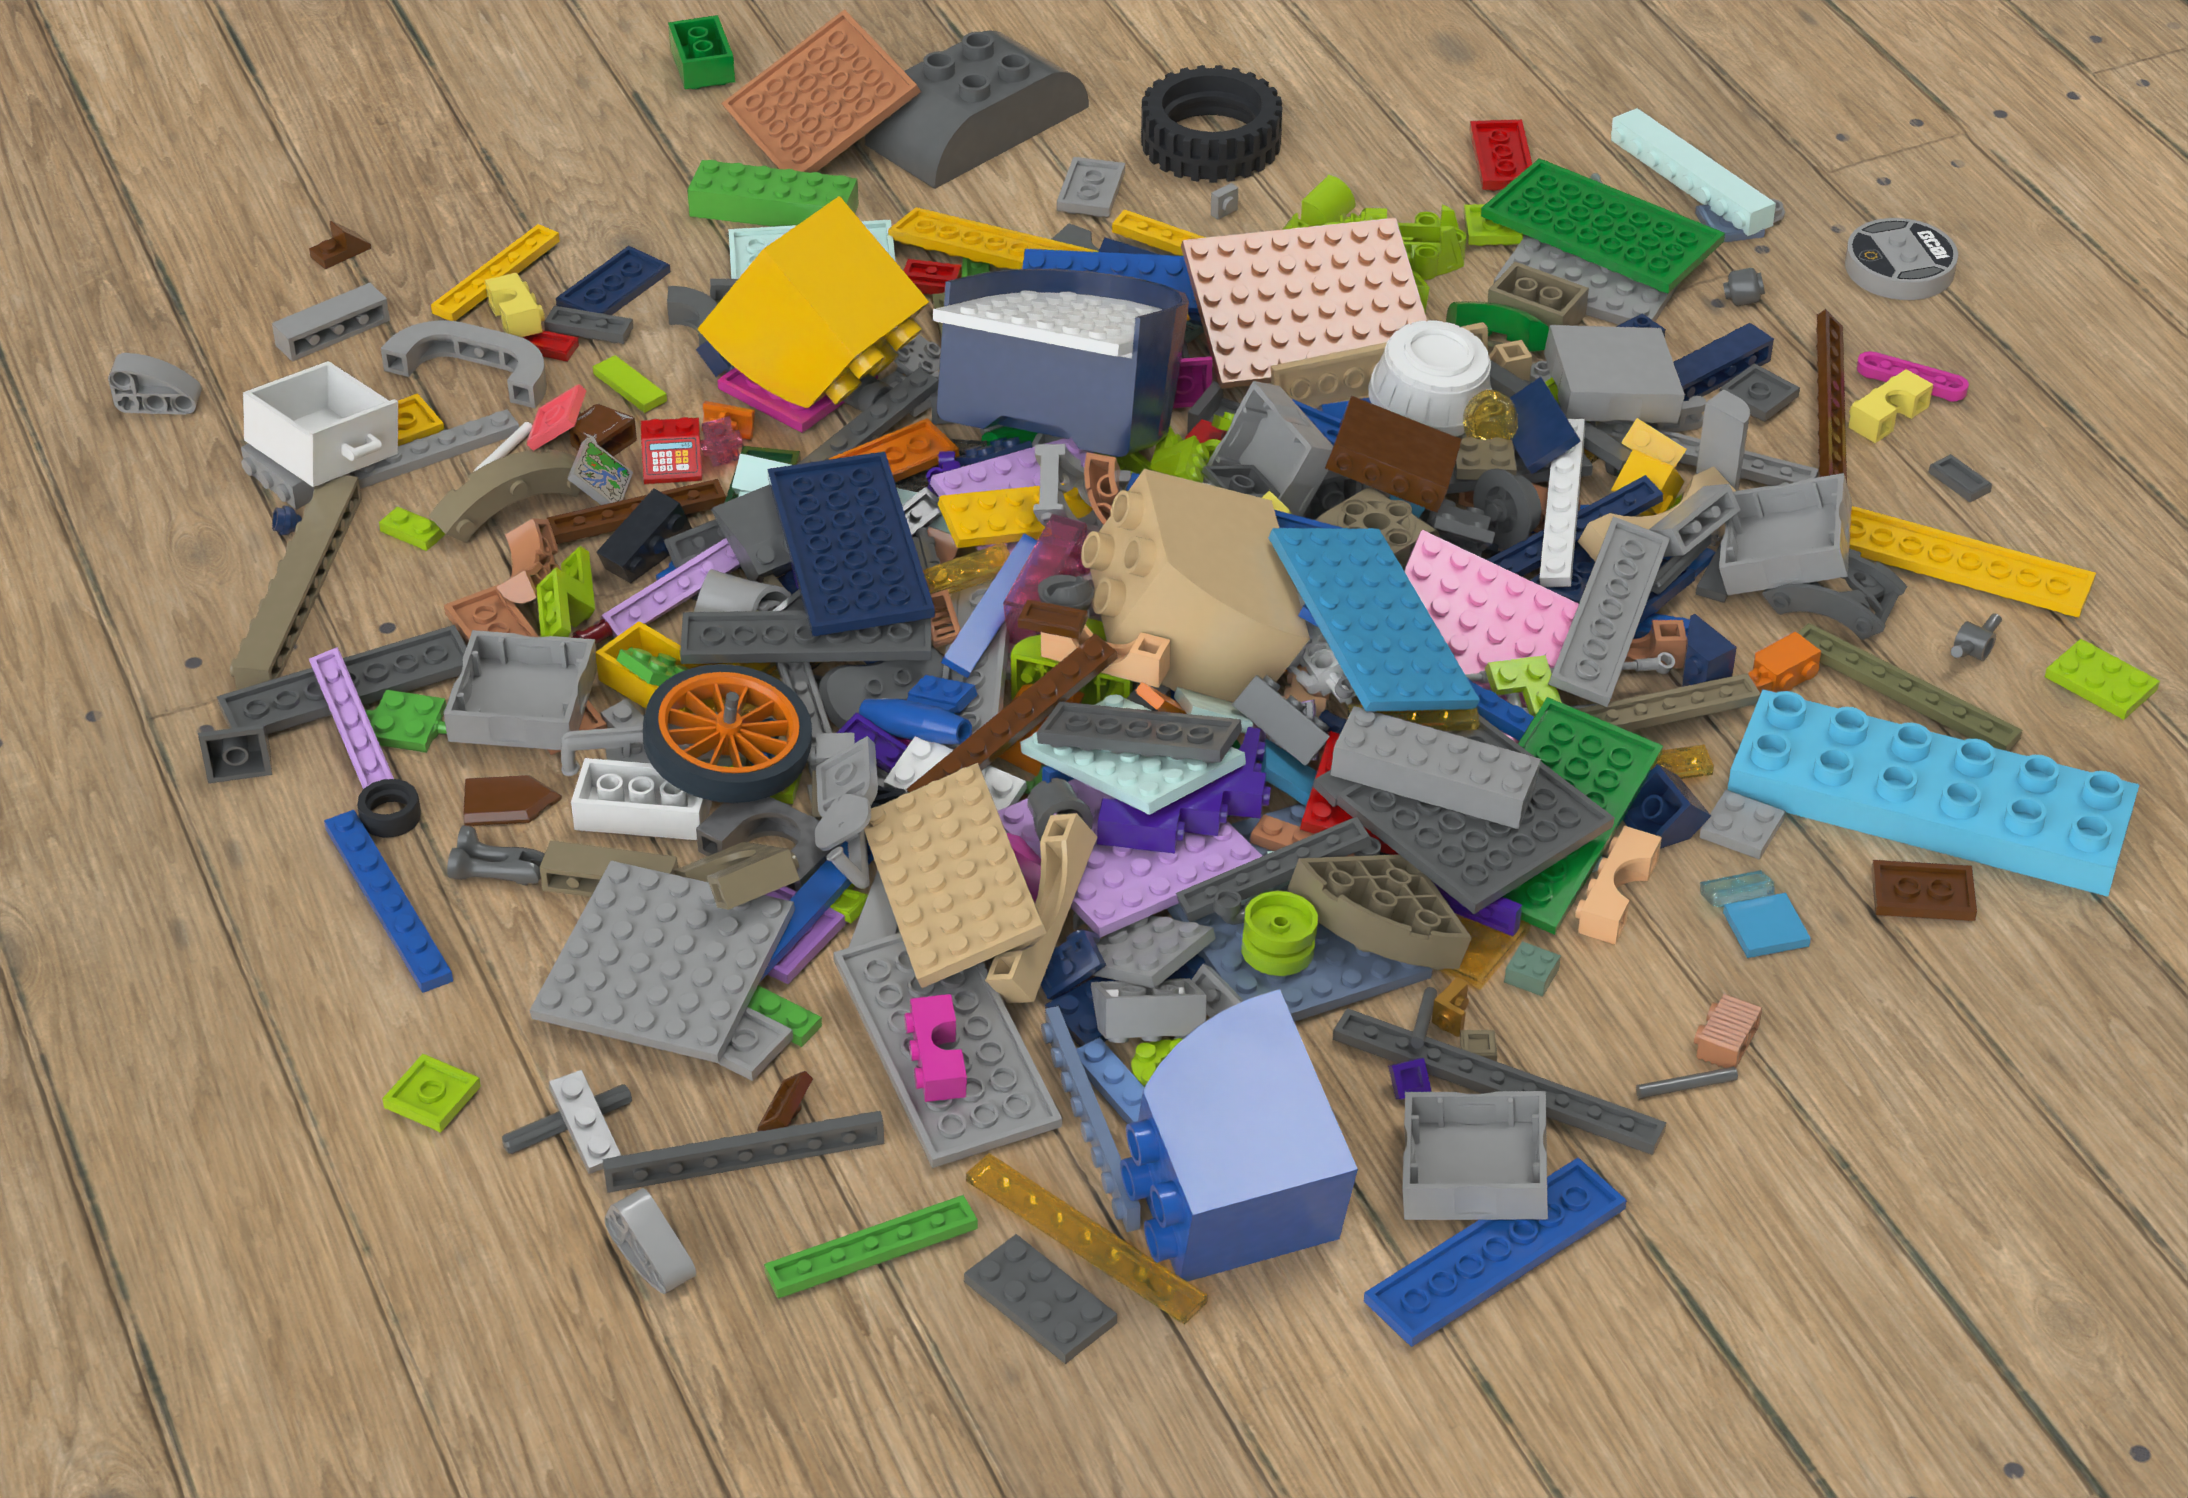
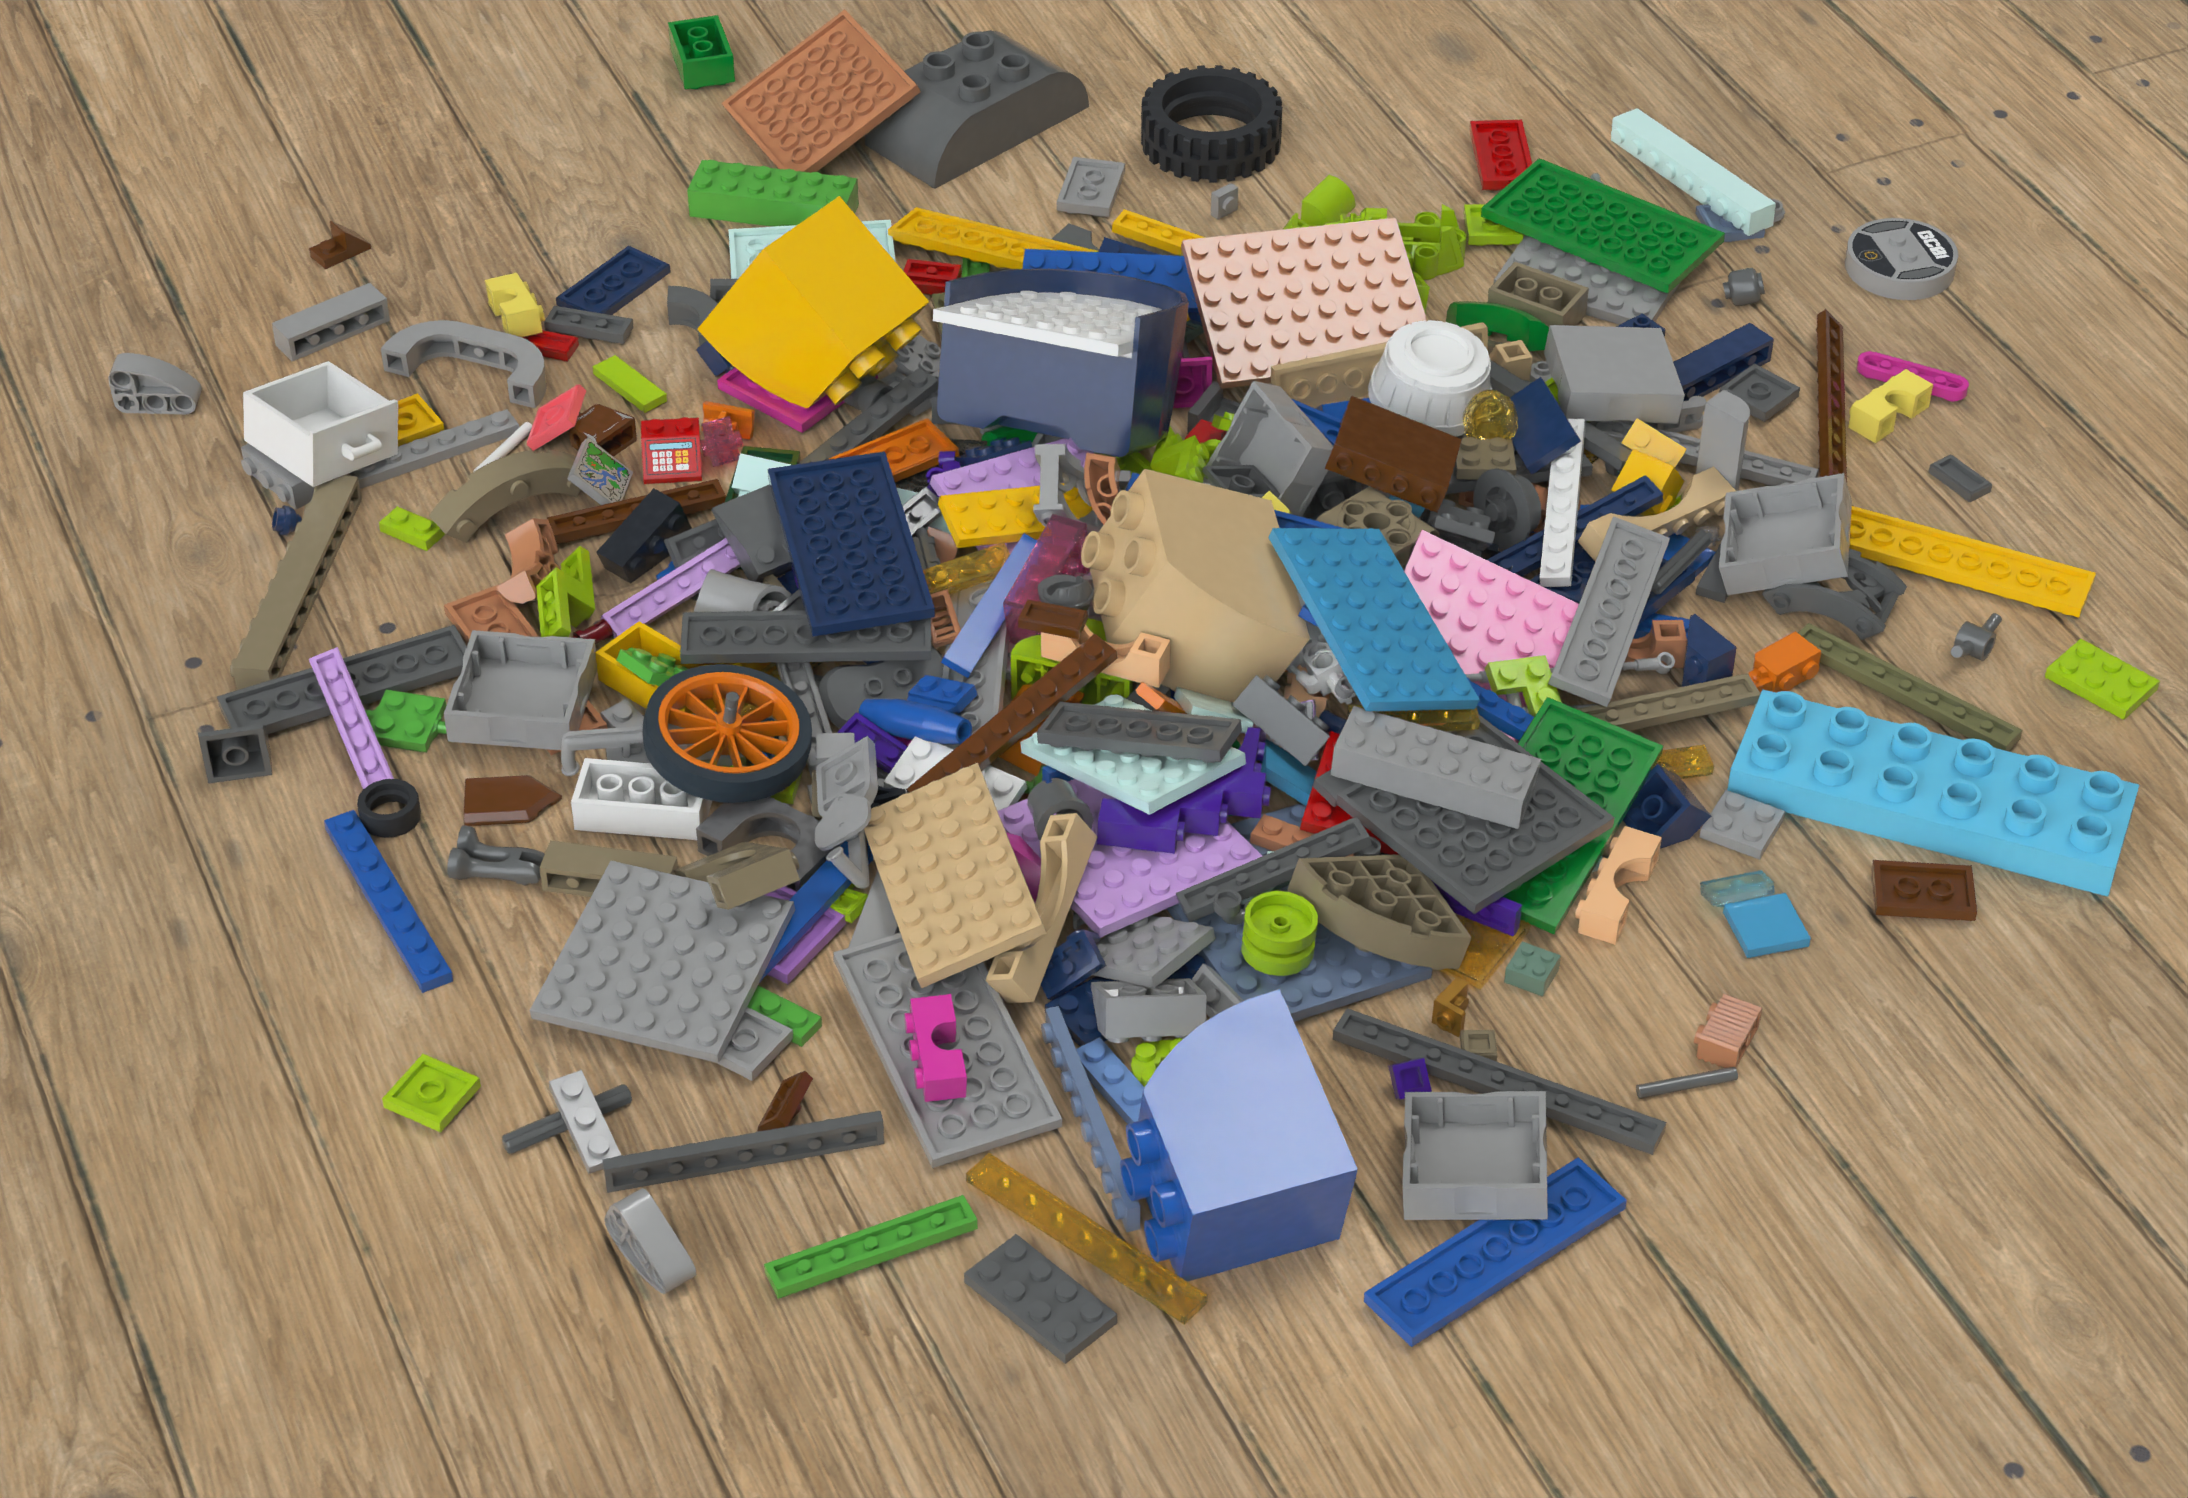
(509, 261): yellow plate -> none
(1423, 1018): dark grey bar -> none
(1697, 518): light grey brick -> none

